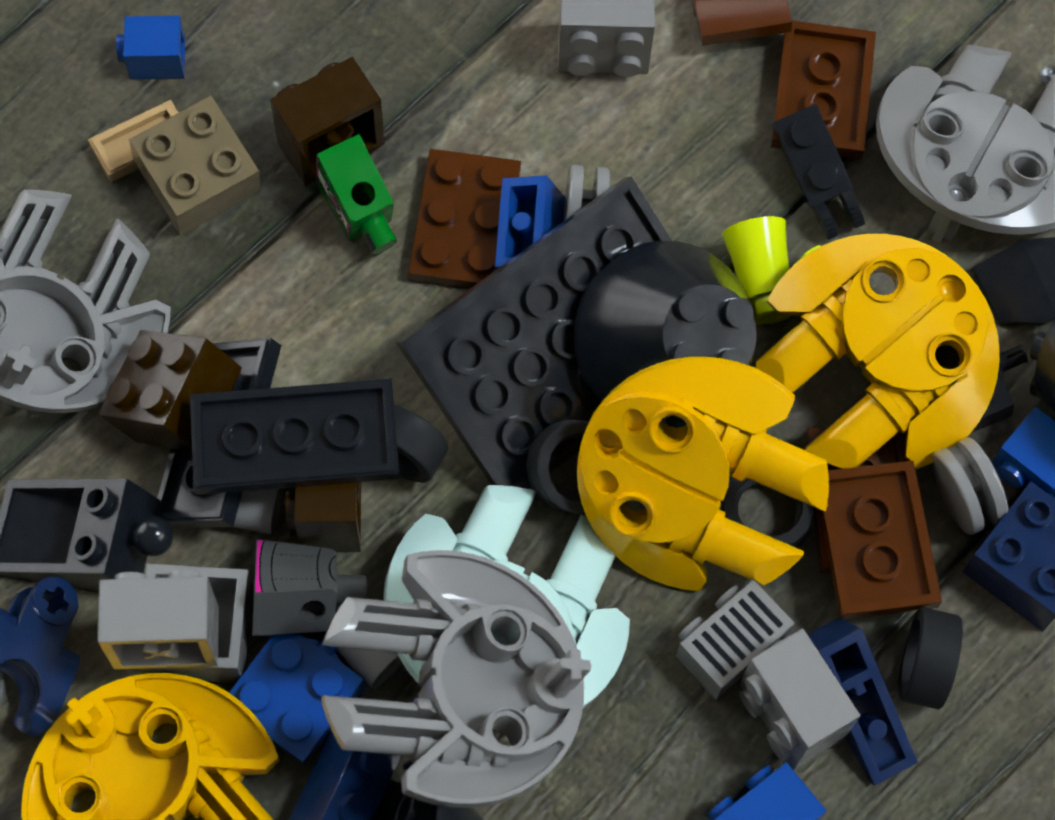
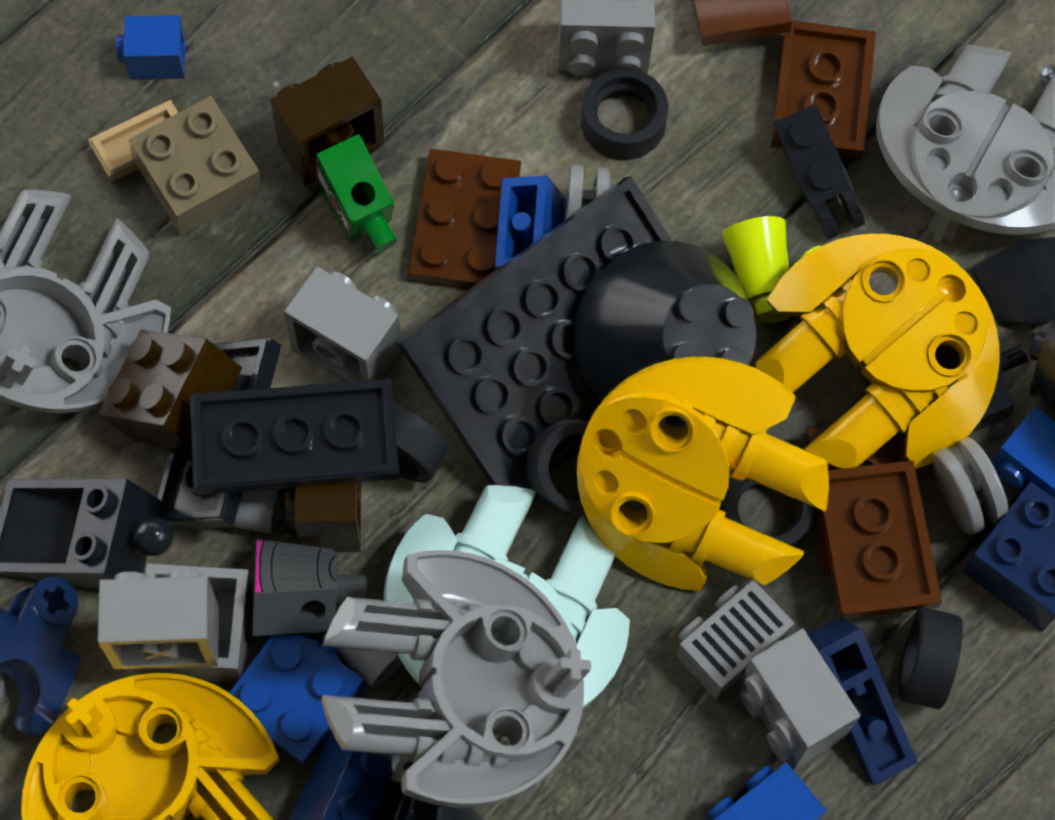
(343, 328): none -> light grey brick
(629, 83): none -> black tyre

